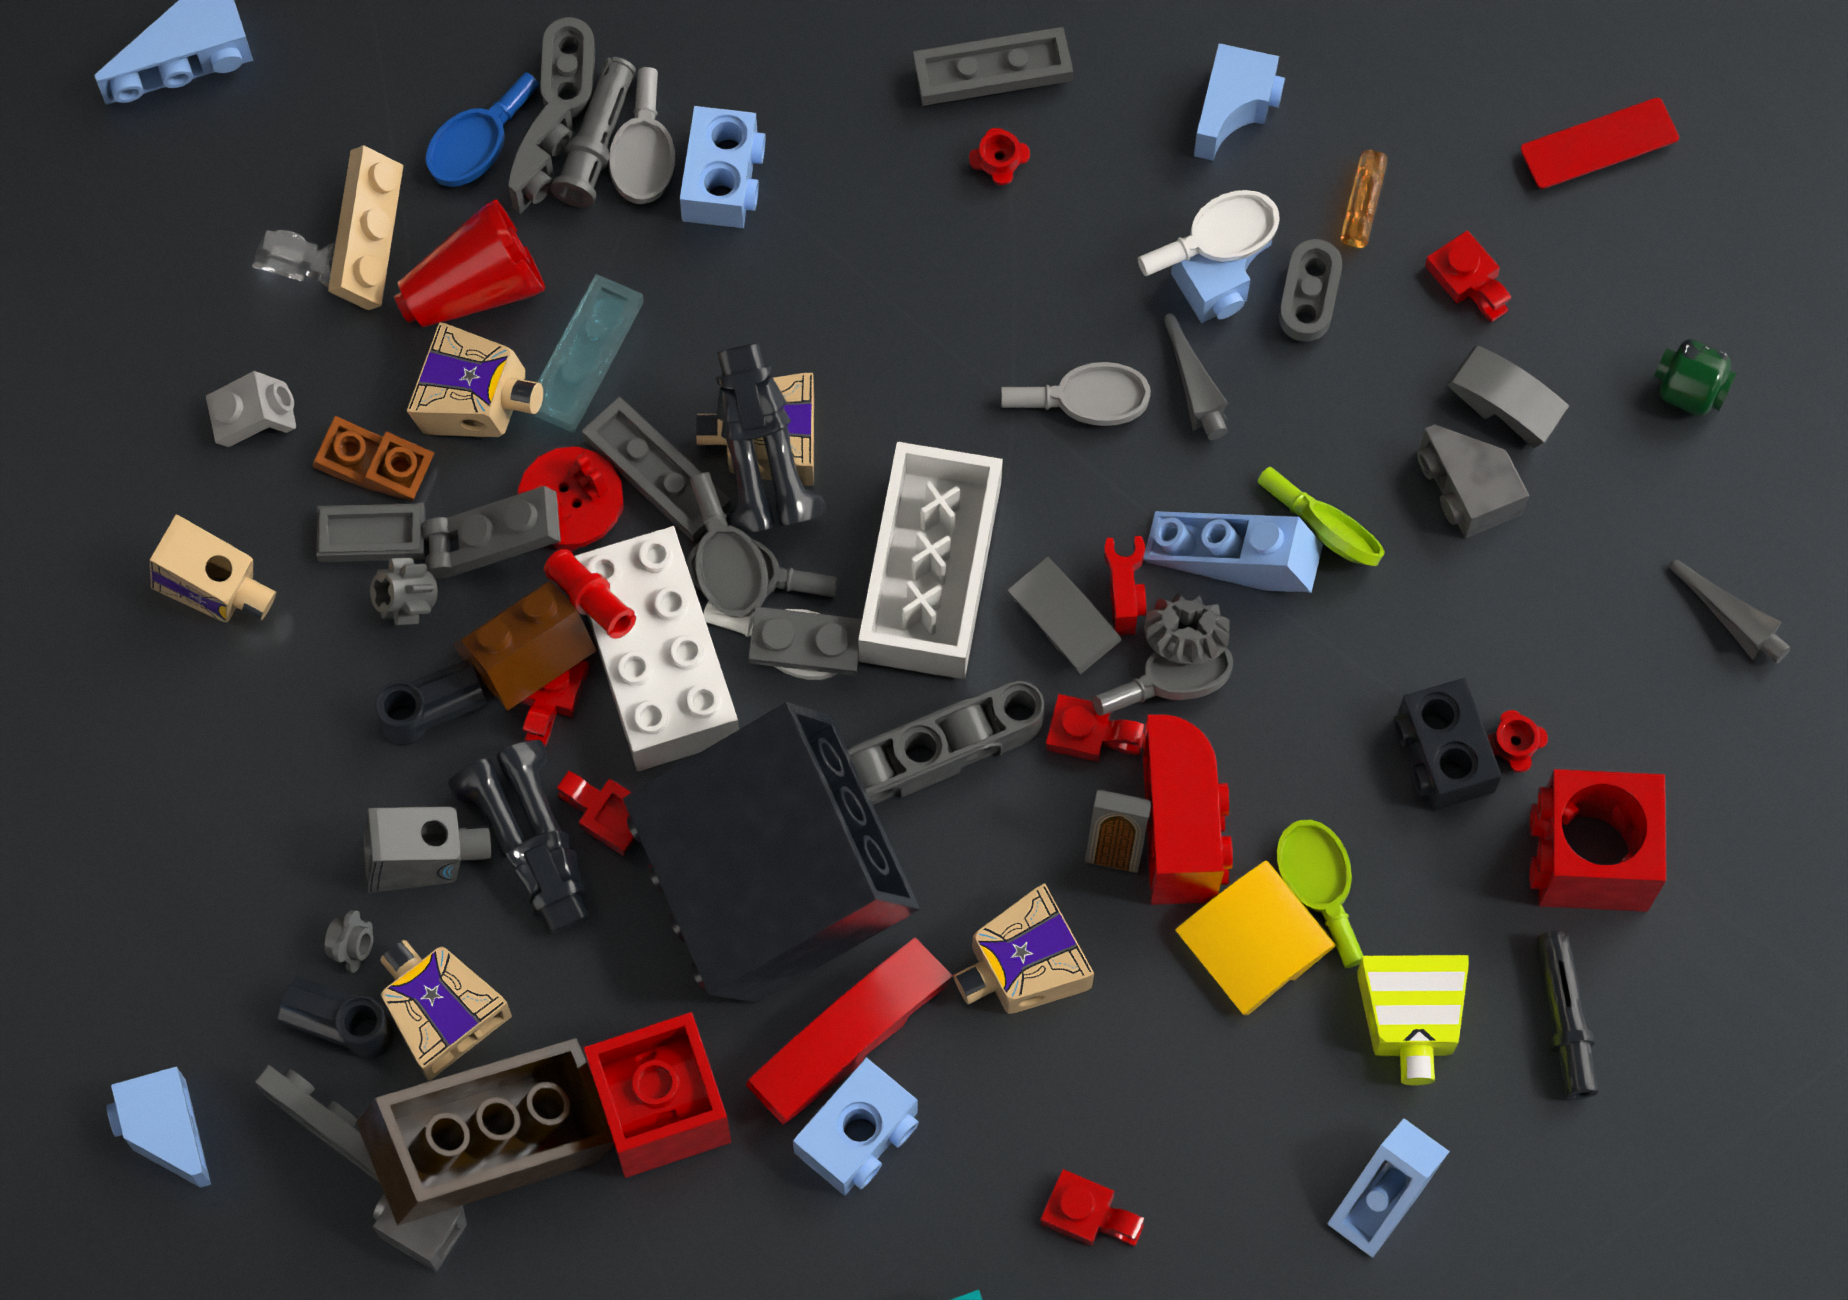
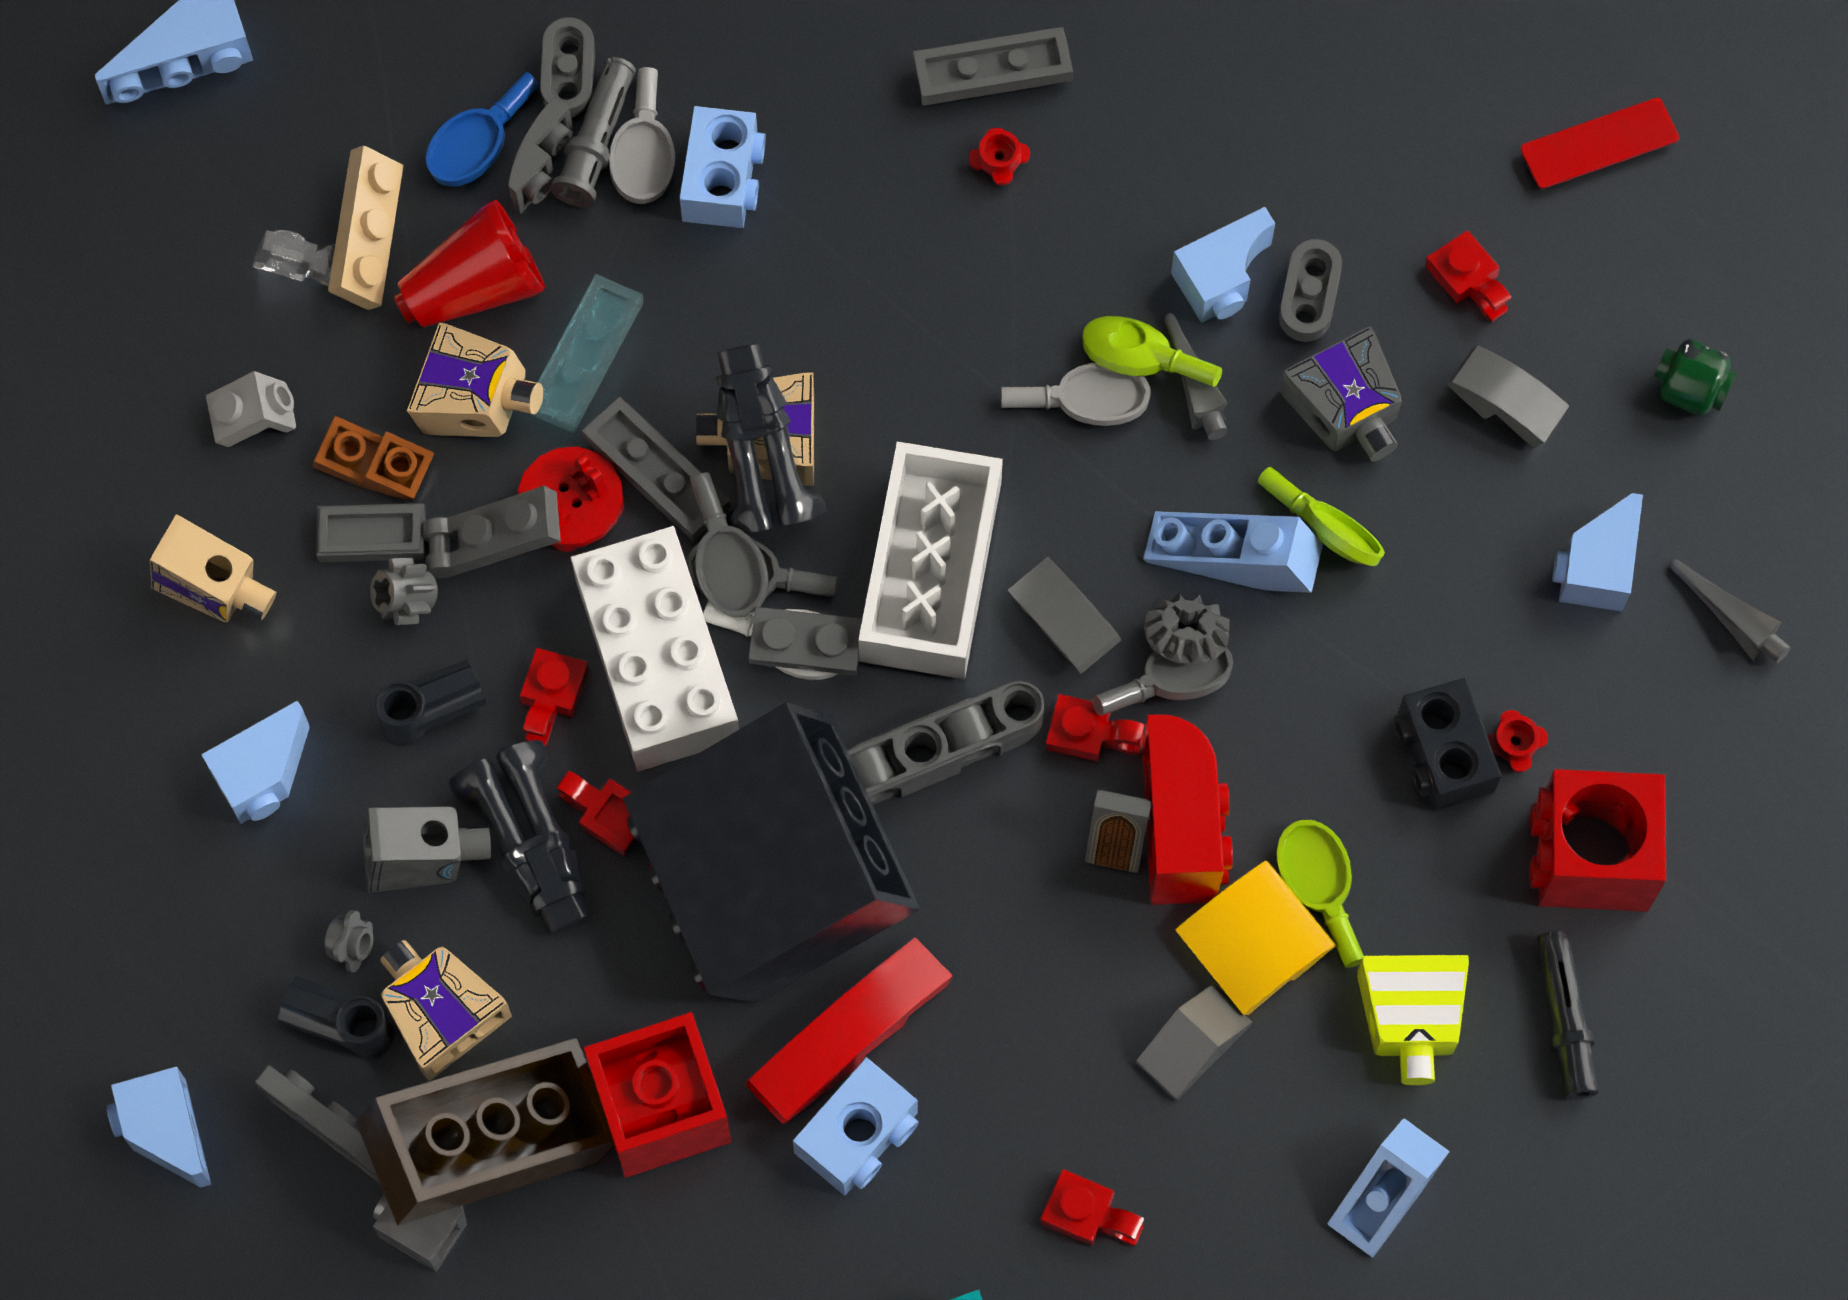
(260, 763): none -> light blue slope
(527, 645): reddish brown slope -> none
(590, 593): red pin -> none
(1026, 957): torso -> none
(1126, 597): red plate -> none
(1141, 350): none -> lime piece
(1193, 1041): none -> dark grey slope
(1221, 231): white piece -> none
(1237, 95): light blue arch -> none
(1347, 394): none -> dark grey torso
(1364, 198): clear orange axle -> none
(1475, 480): flat silver slope -> none
(1601, 558): none -> light blue slope

